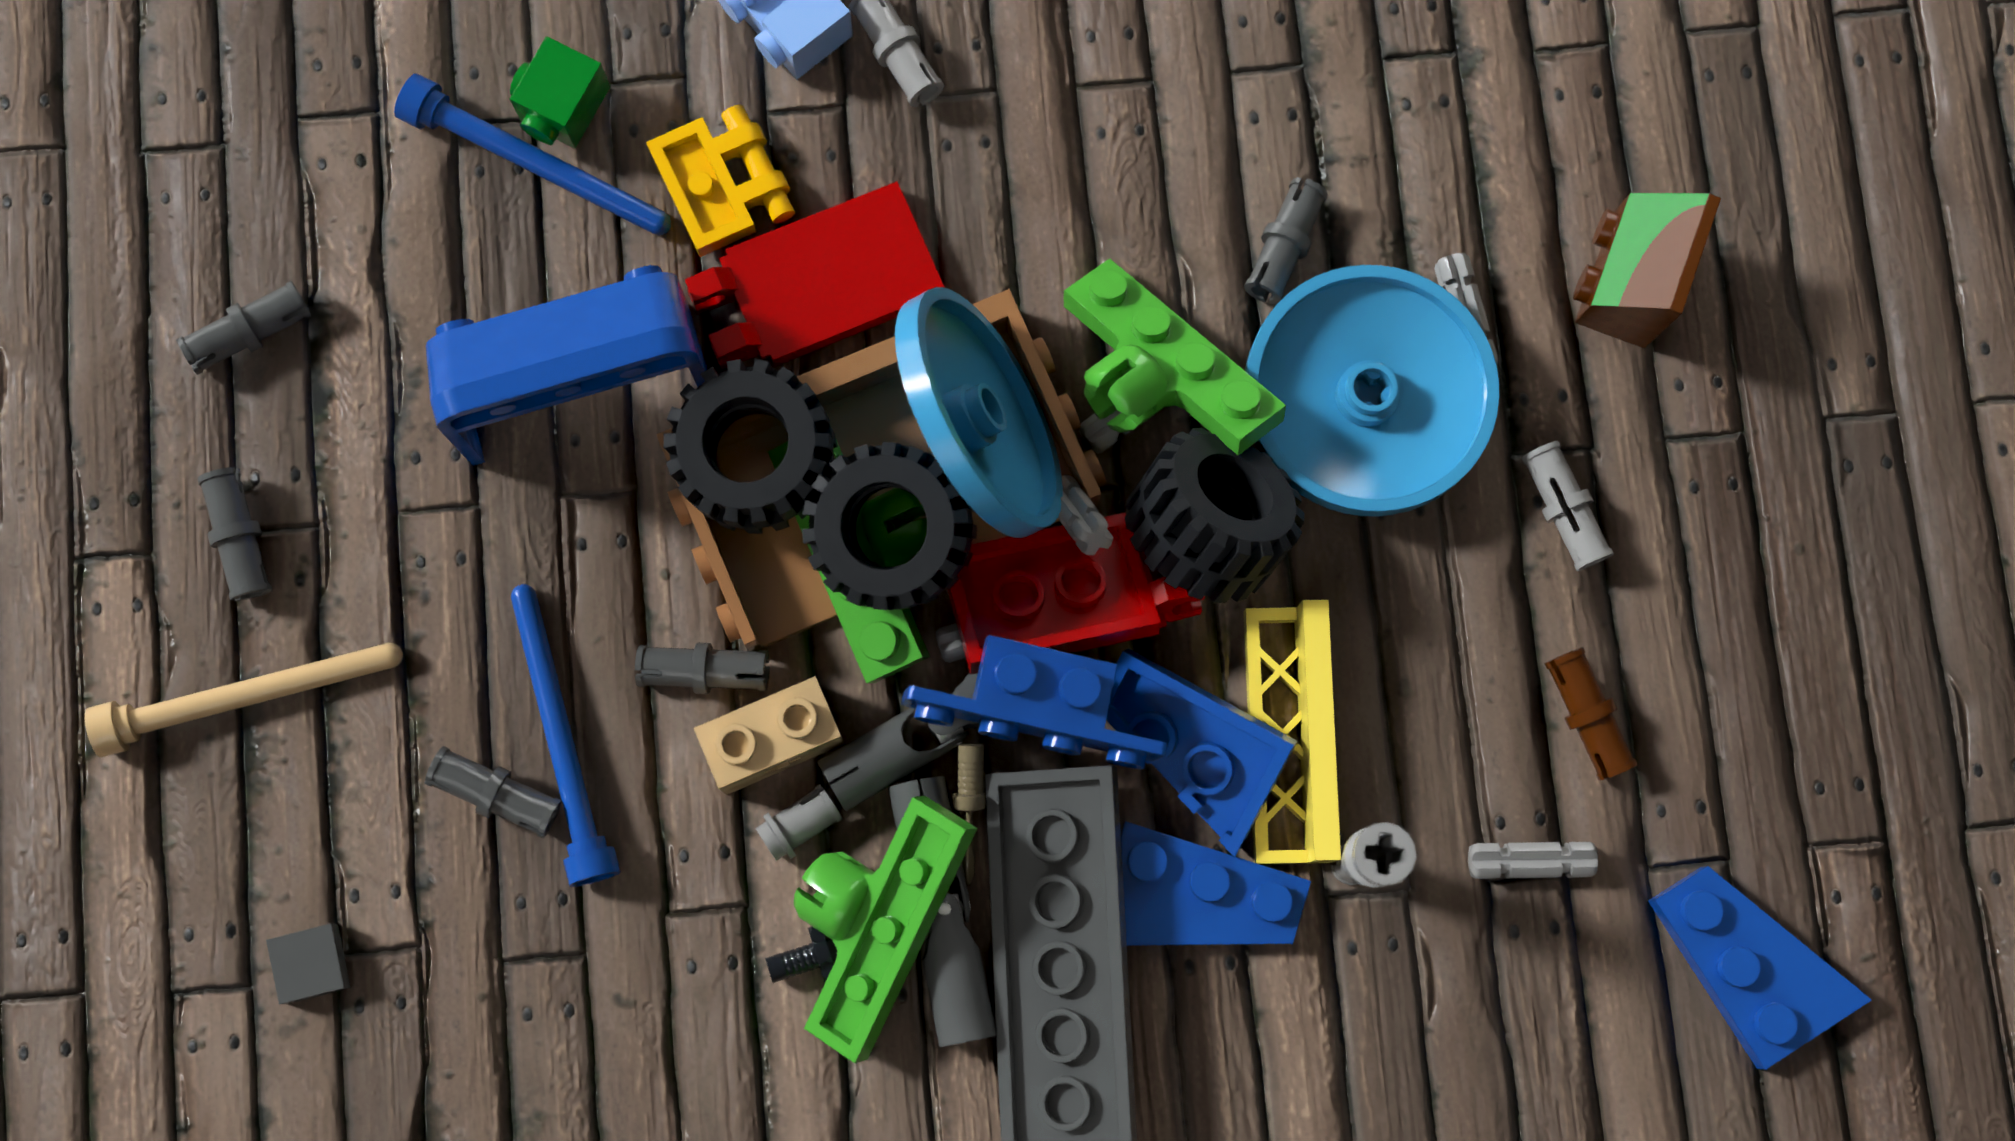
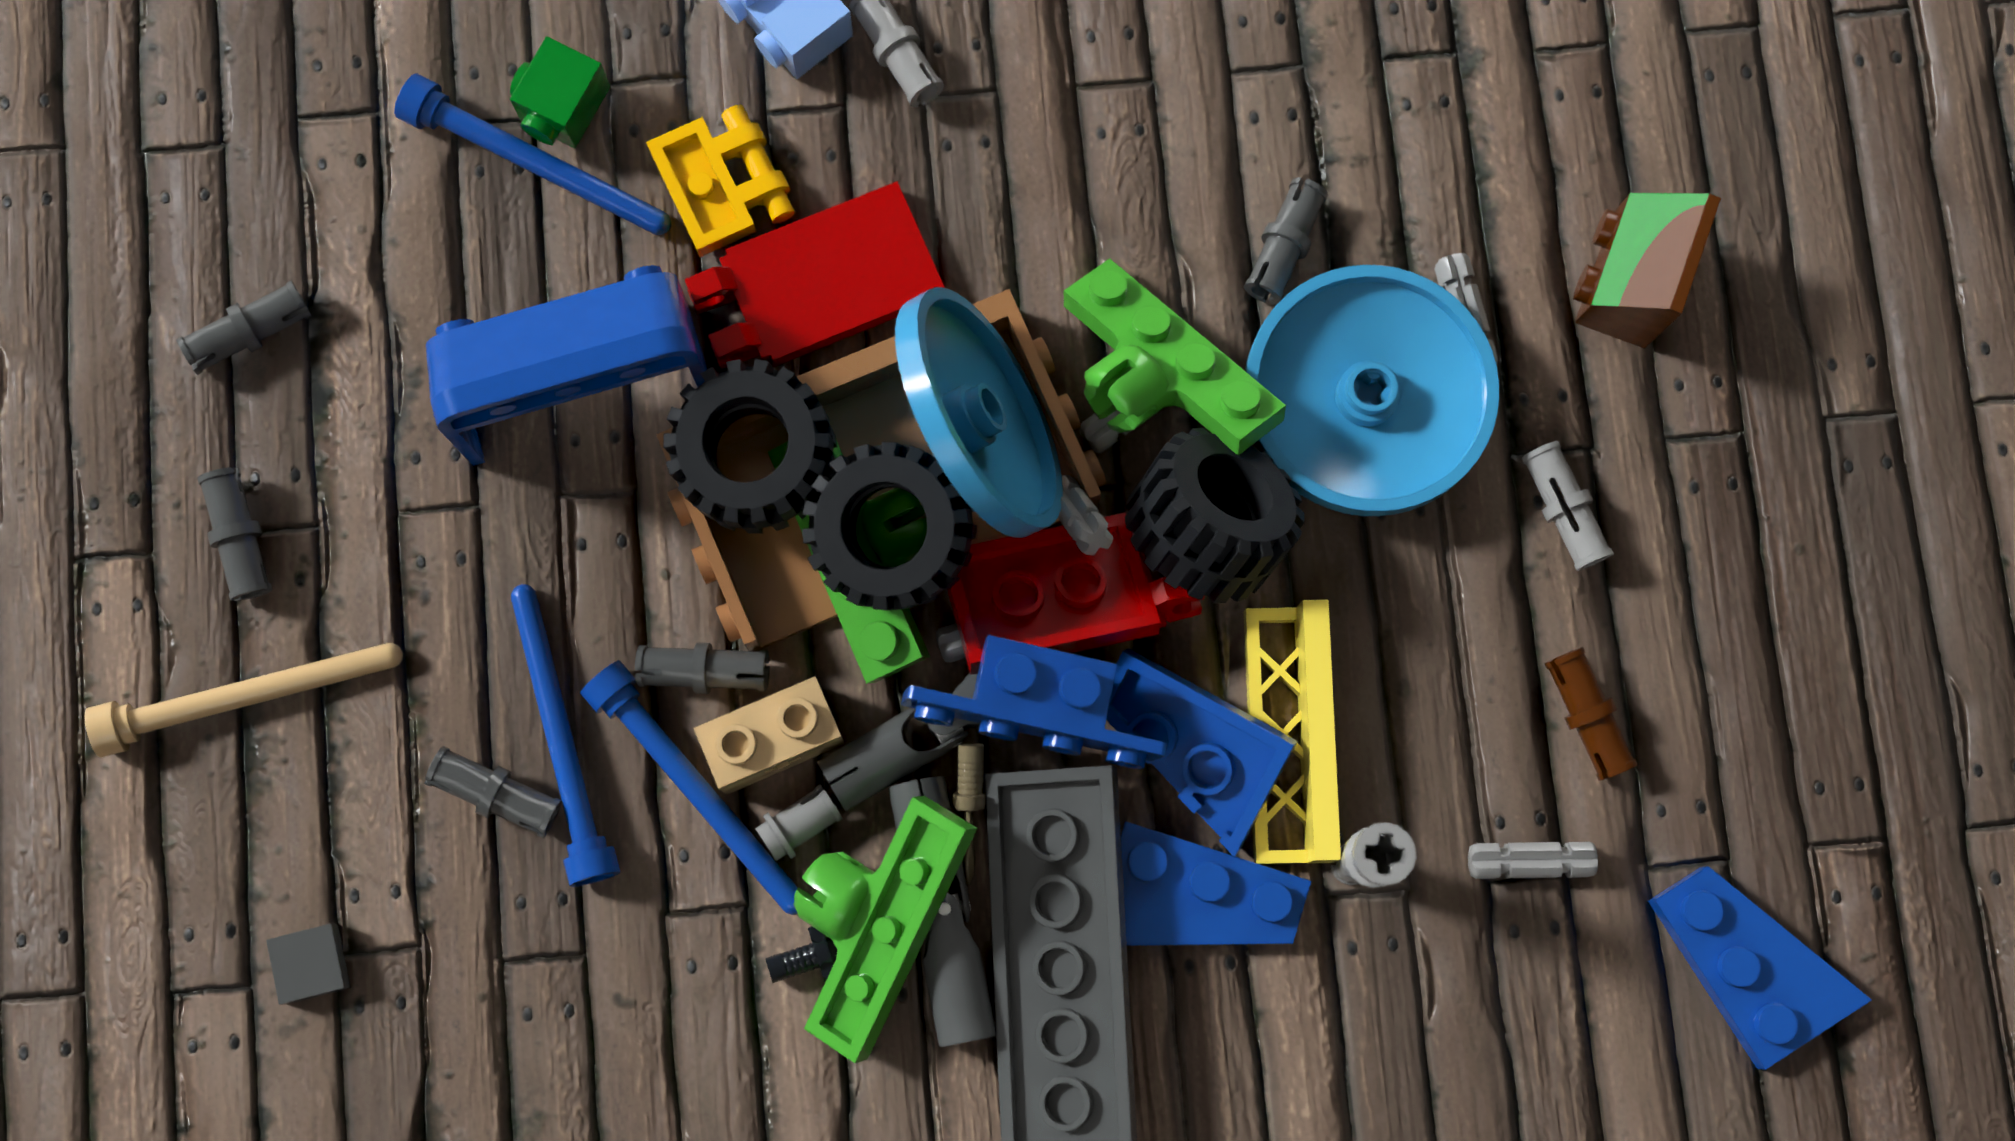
(615, 694): none -> blue piece

